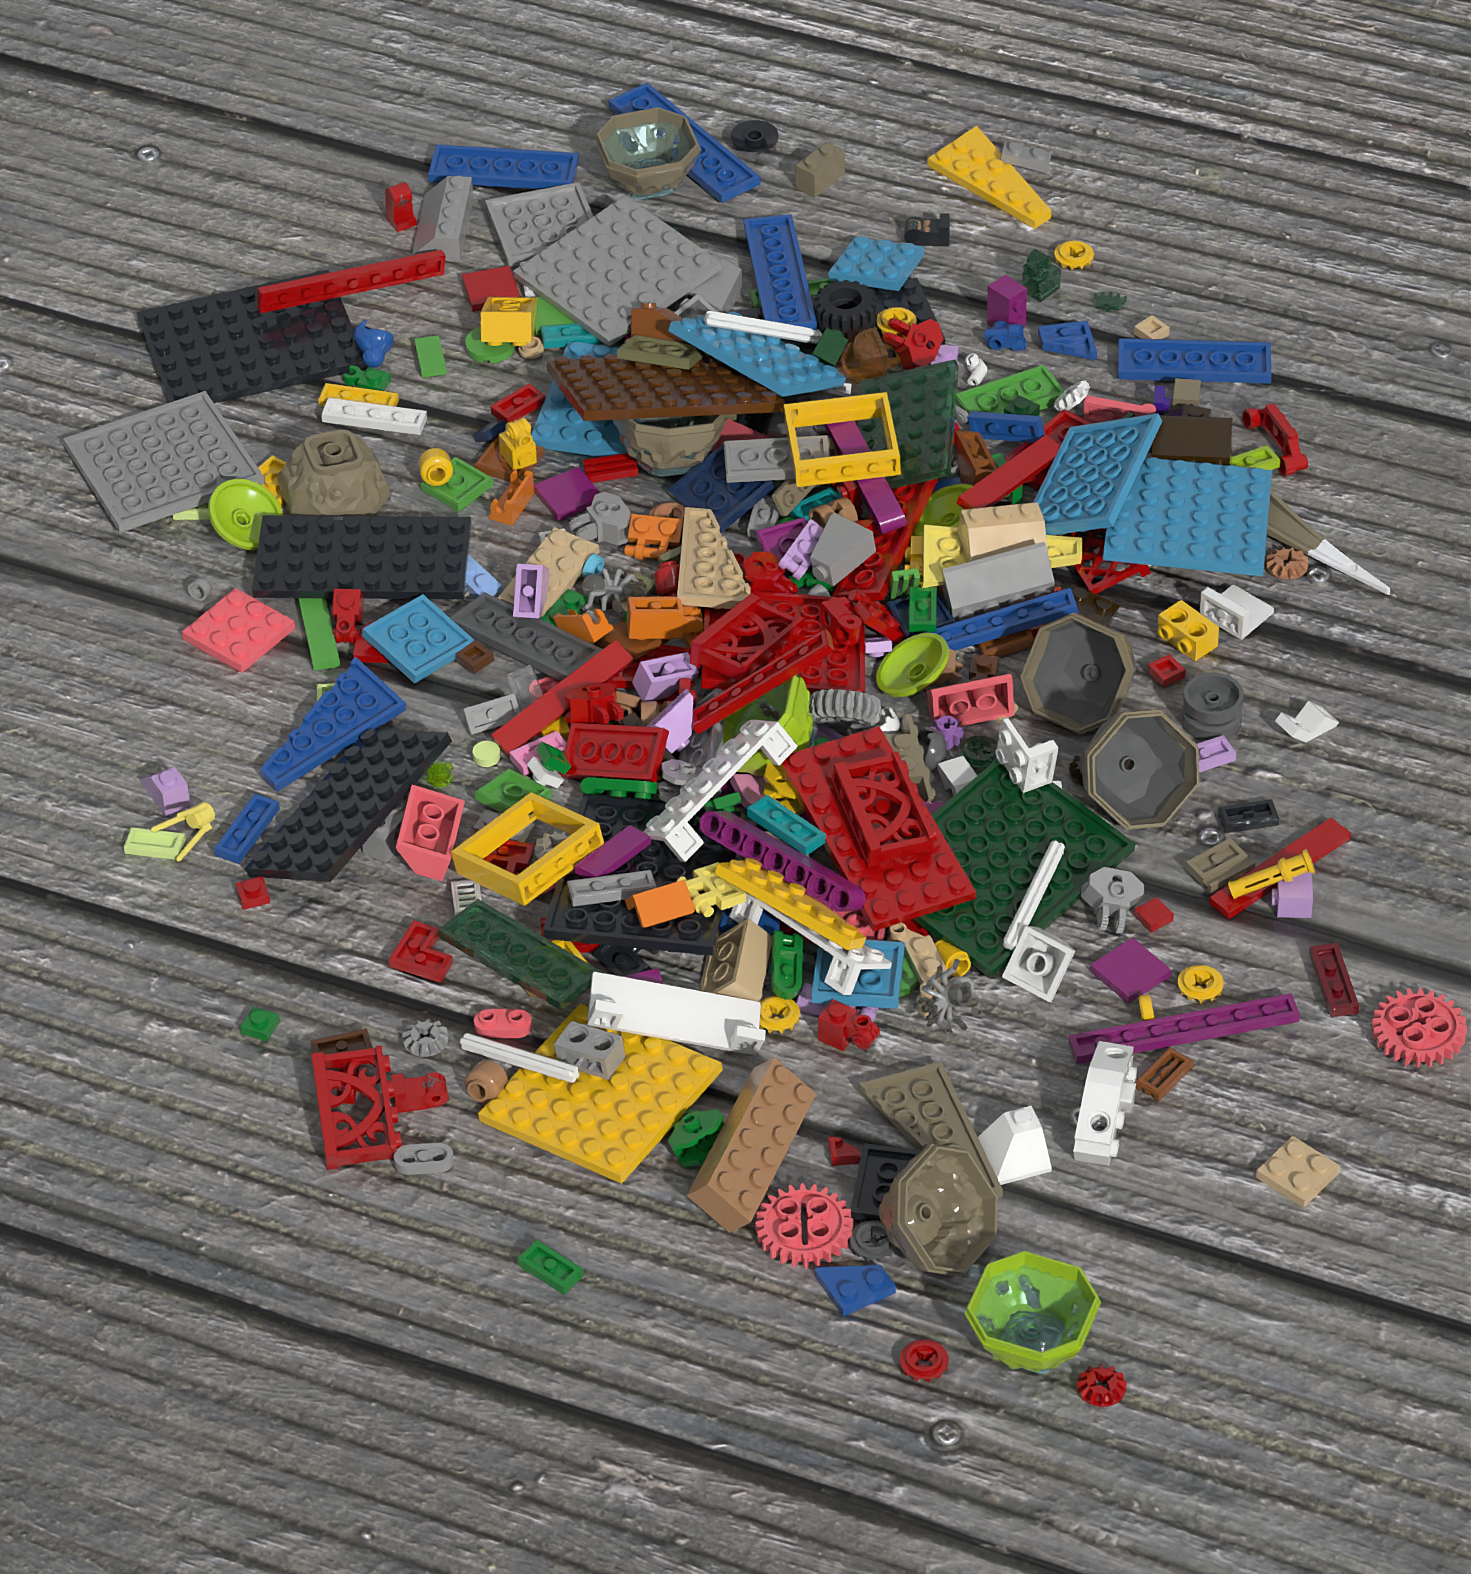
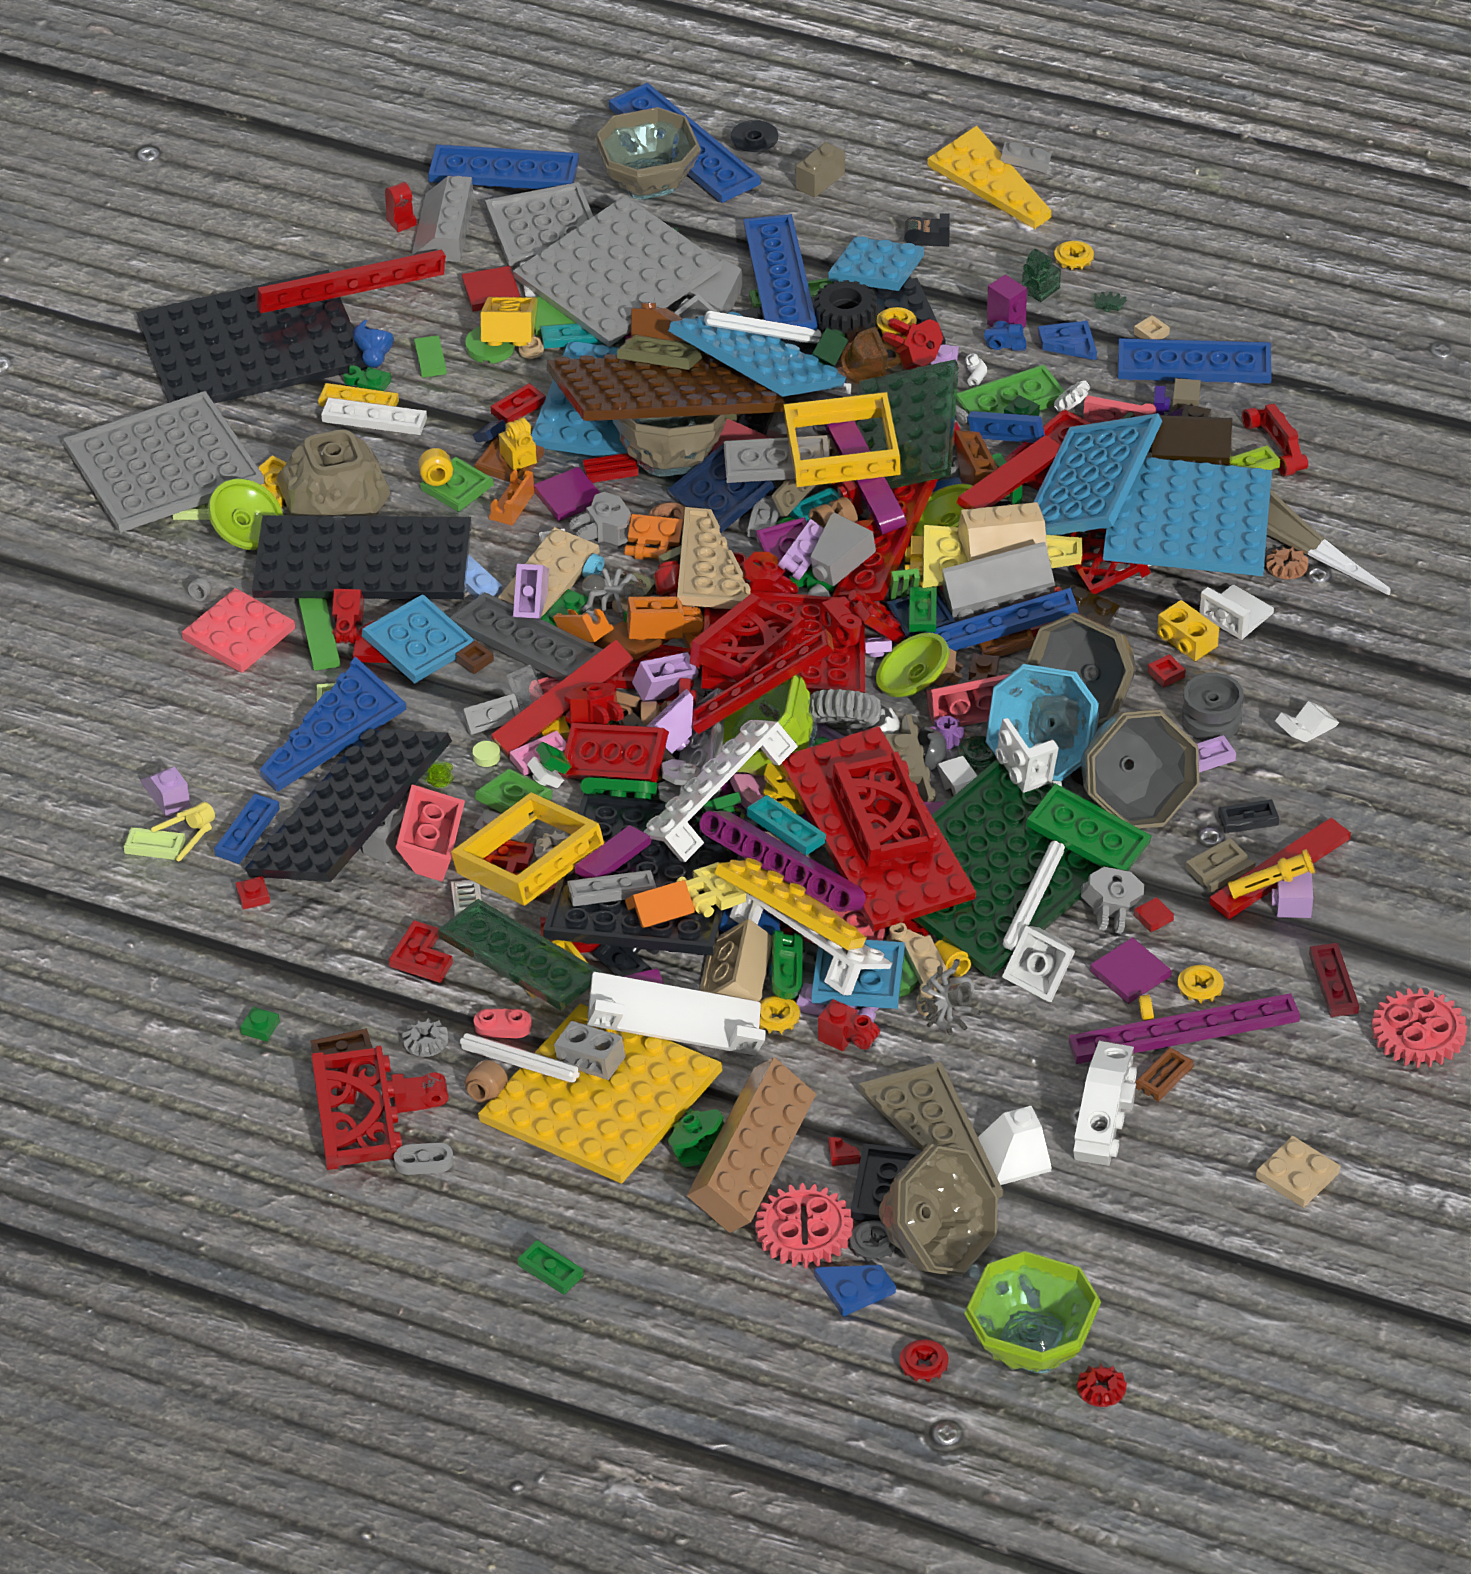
(1031, 699): none -> clear light blue rock
(1088, 829): none -> green plate

